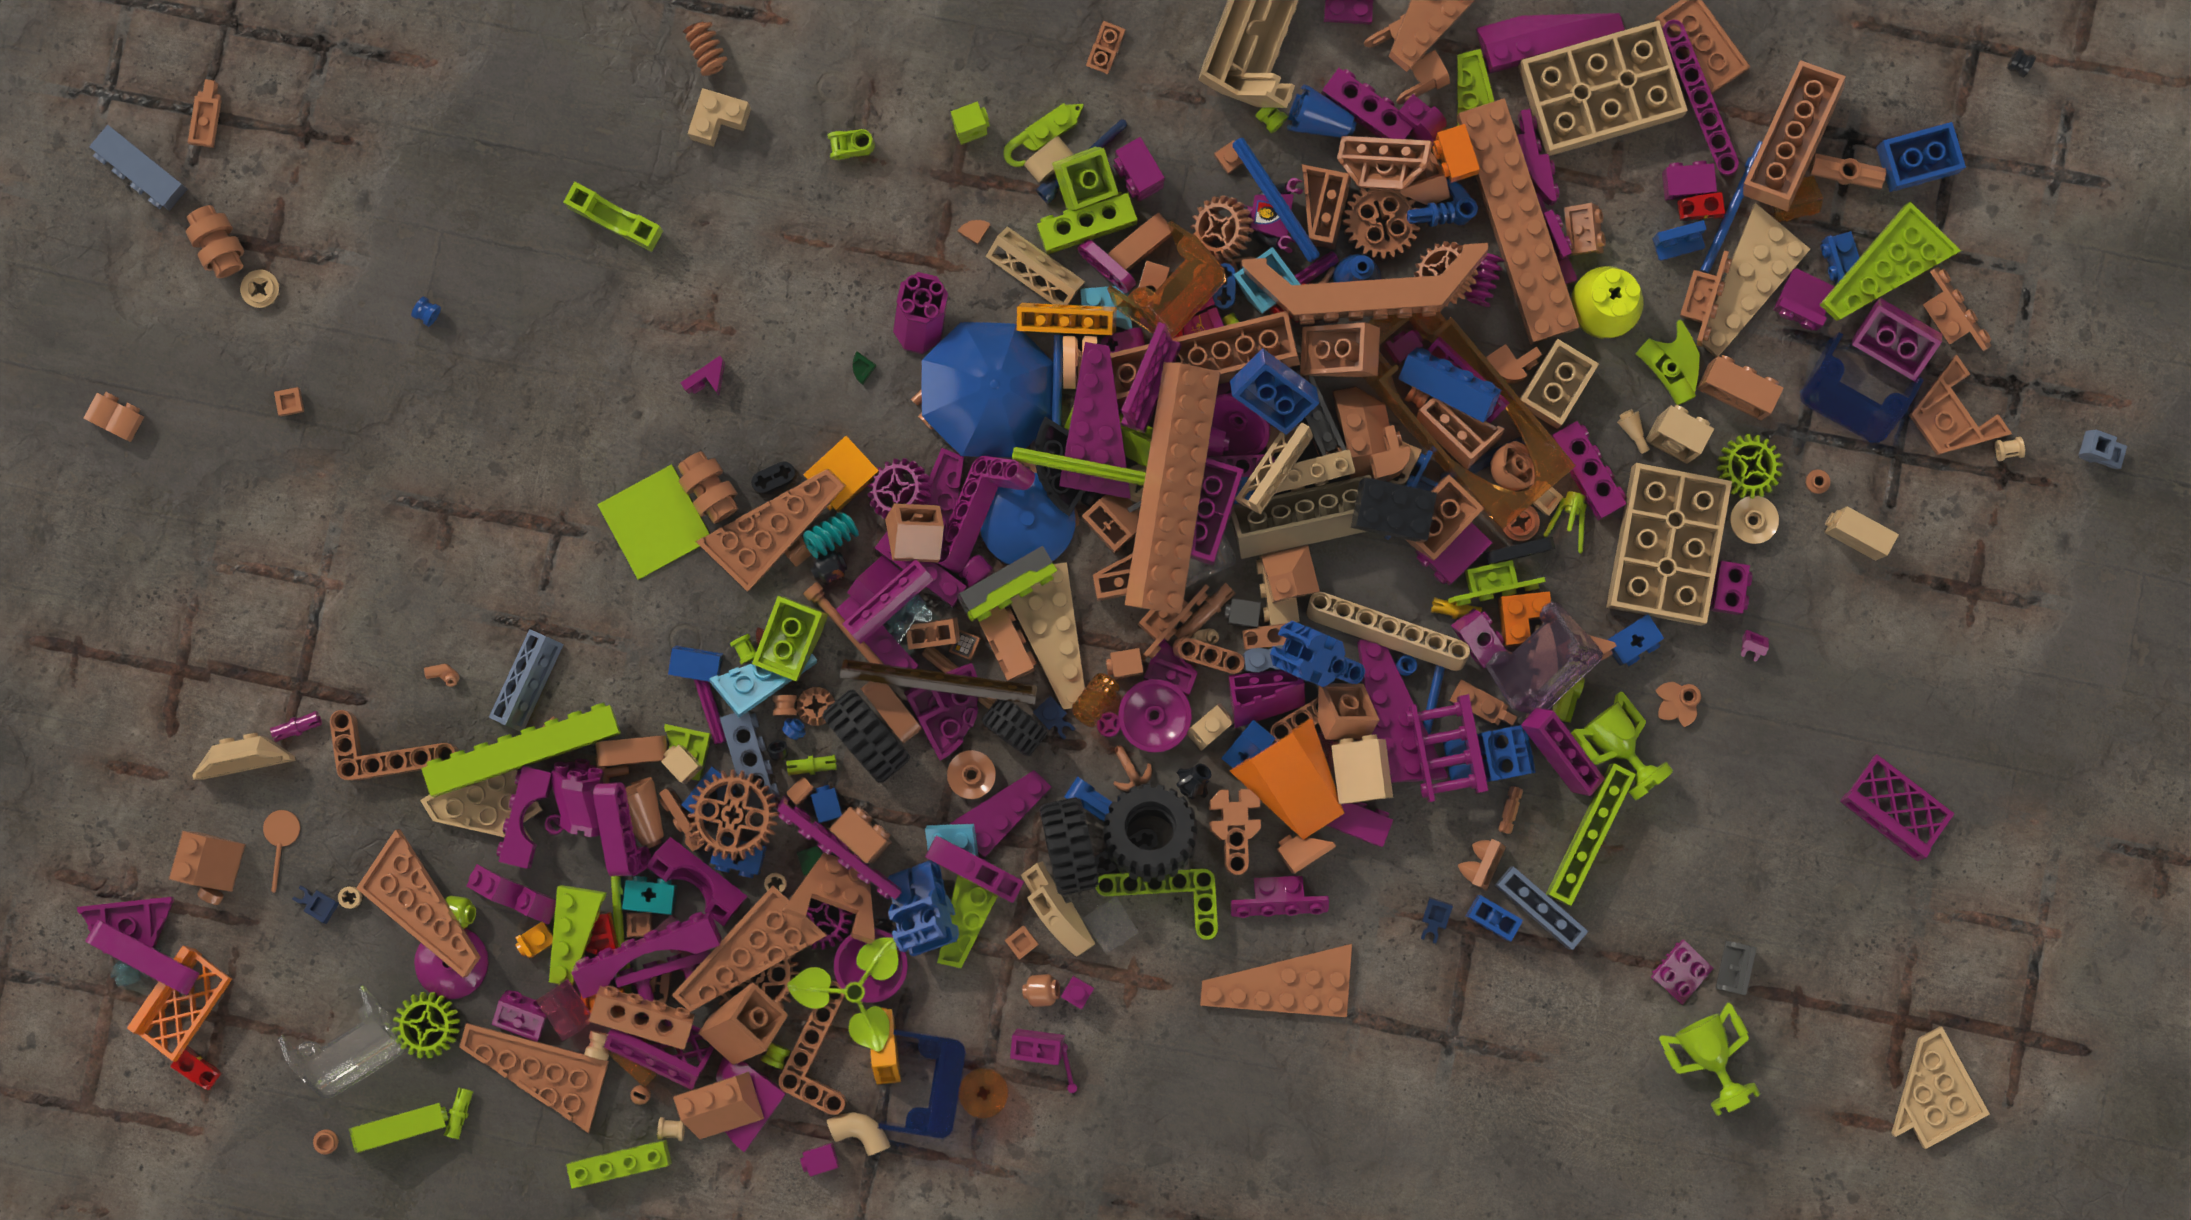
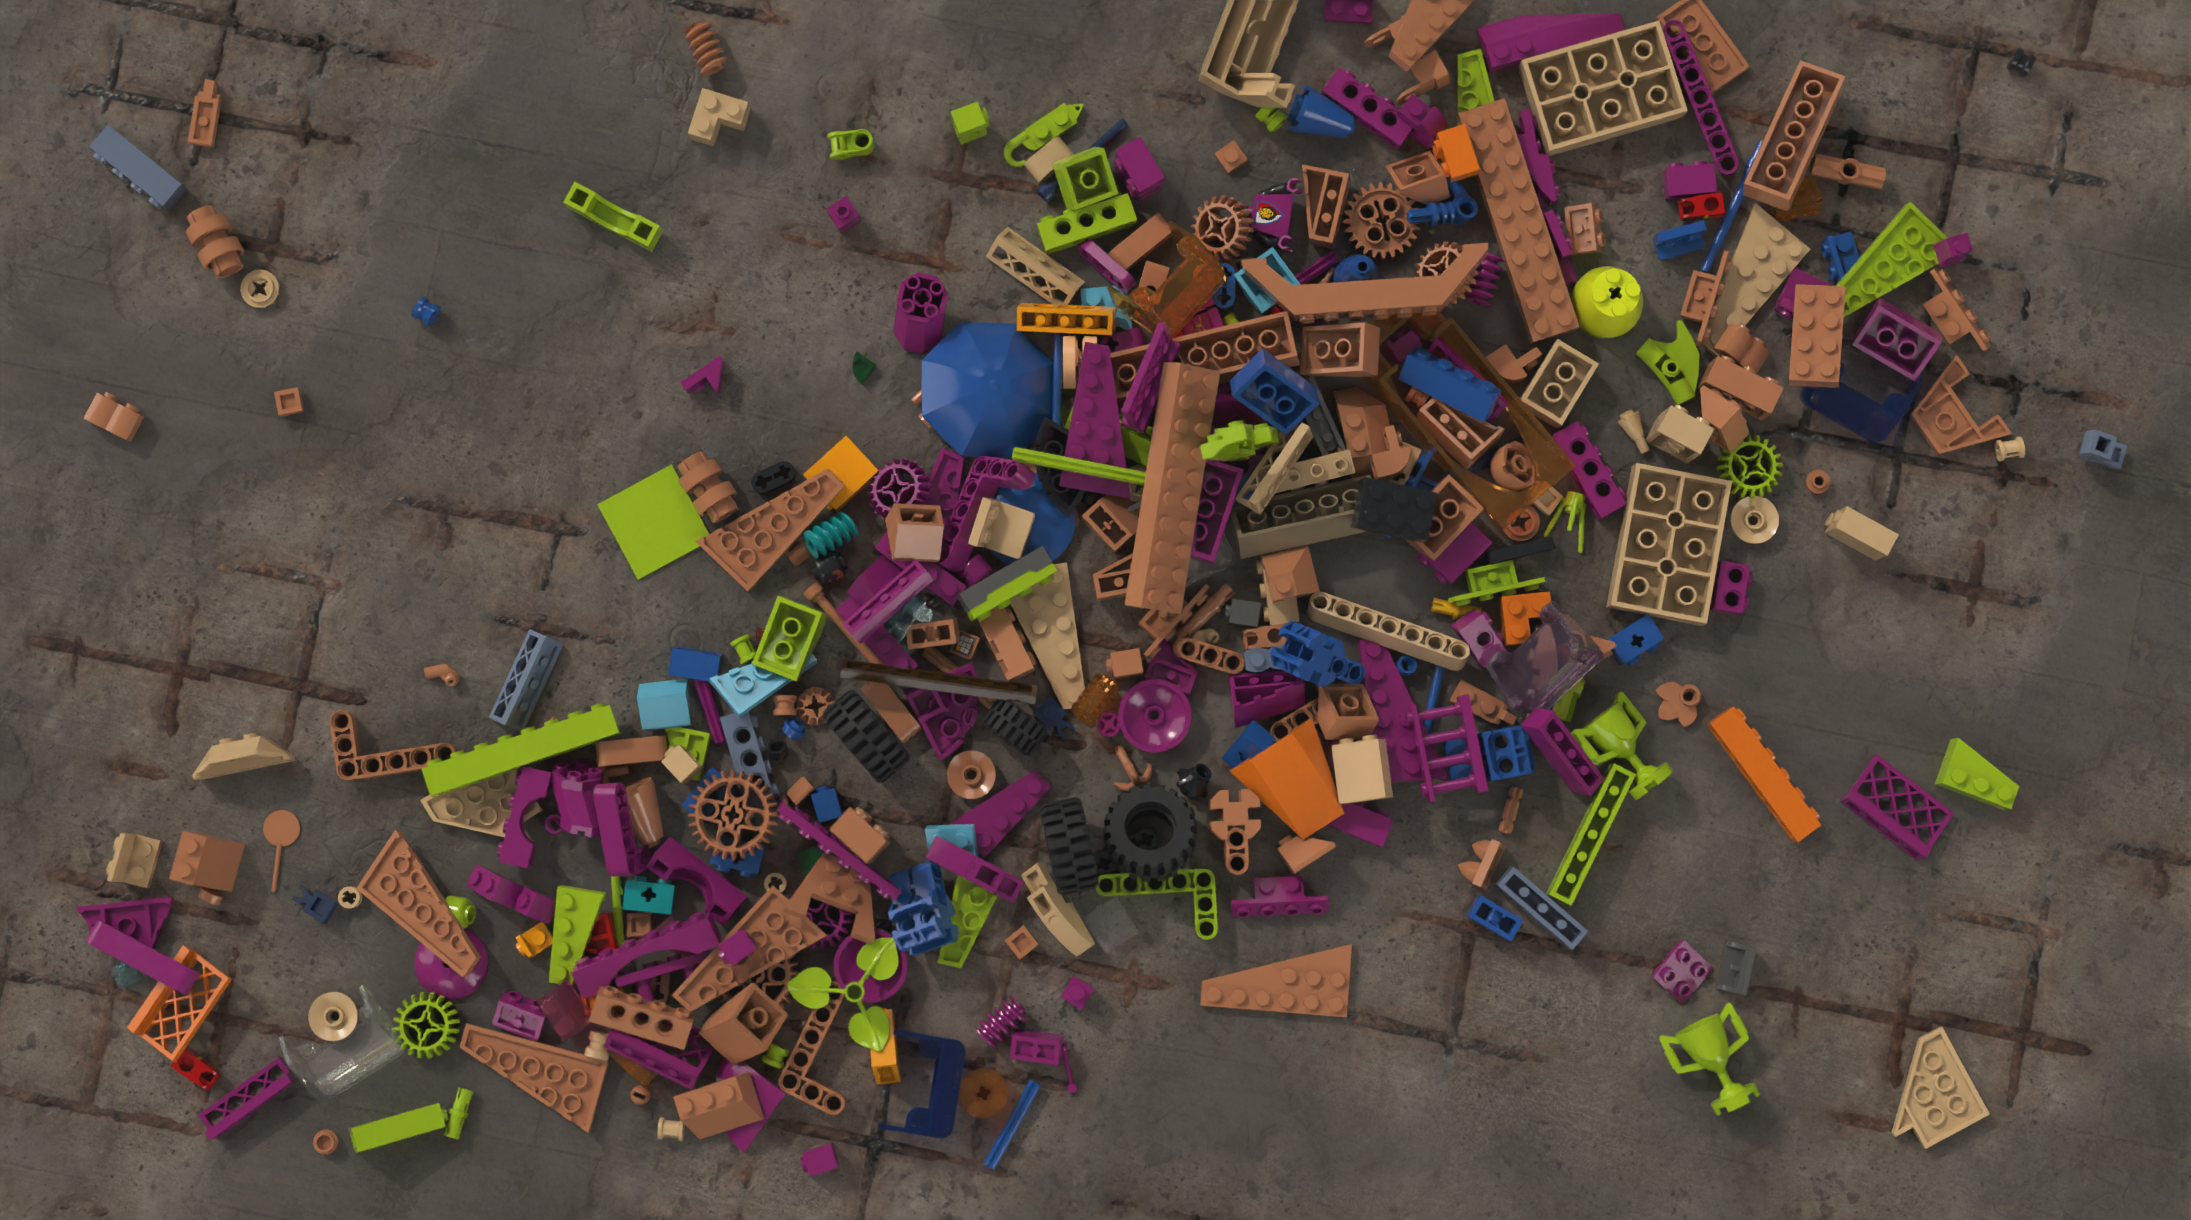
(134, 859): none -> tan bracket
(250, 1106): none -> magenta fence
(296, 726): magenta pin -> none
(322, 1022): none -> tan dish
(619, 1164): lime brick -> none
(664, 704): none -> medium azure slope
(671, 802): nougat hinge -> none
(737, 947): none -> magenta brick
(811, 765): lime pin -> none
(843, 214): none -> magenta brick
(860, 1127): tan cylinder -> none
(974, 230): nougat tile -> none
(1001, 527): none -> tan bracket
(1002, 1022): none -> magenta piece
(1012, 1124): none -> blue axle
(1041, 990): nougat head -> none
(1091, 799): blue piece -> none
(1106, 47): nougat slope -> none
(1210, 726): tan torso -> none
(1238, 441): none -> lime bracket
(1275, 199): blue axle -> none
(1383, 161): nougat wedge -> none
(1437, 915): dark blue plate -> none
(1725, 418): none -> nougat slope
(1742, 347): none -> nougat brick
(1756, 643): magenta tile -> none
(1763, 774): none -> orange brick
(1817, 336): none -> nougat brick
(1921, 157): blue brick -> none
(1953, 249): none -> magenta brick
(1975, 777): none -> lime wedge

